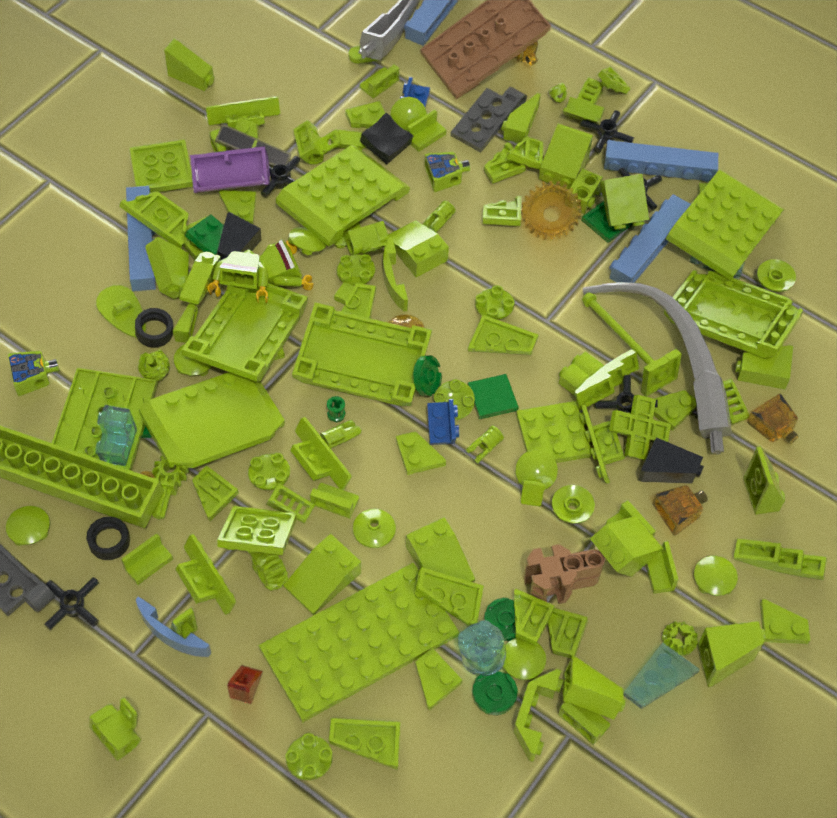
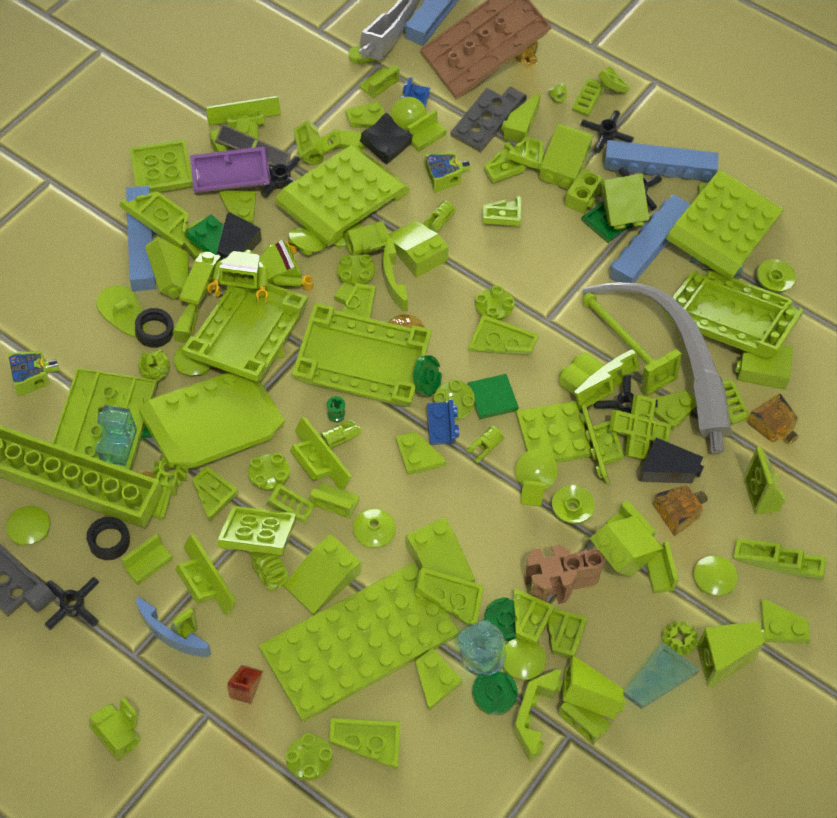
(187, 66): lime slope -> none
(546, 197): clear yellow gear -> none
(583, 110): lime panel -> none

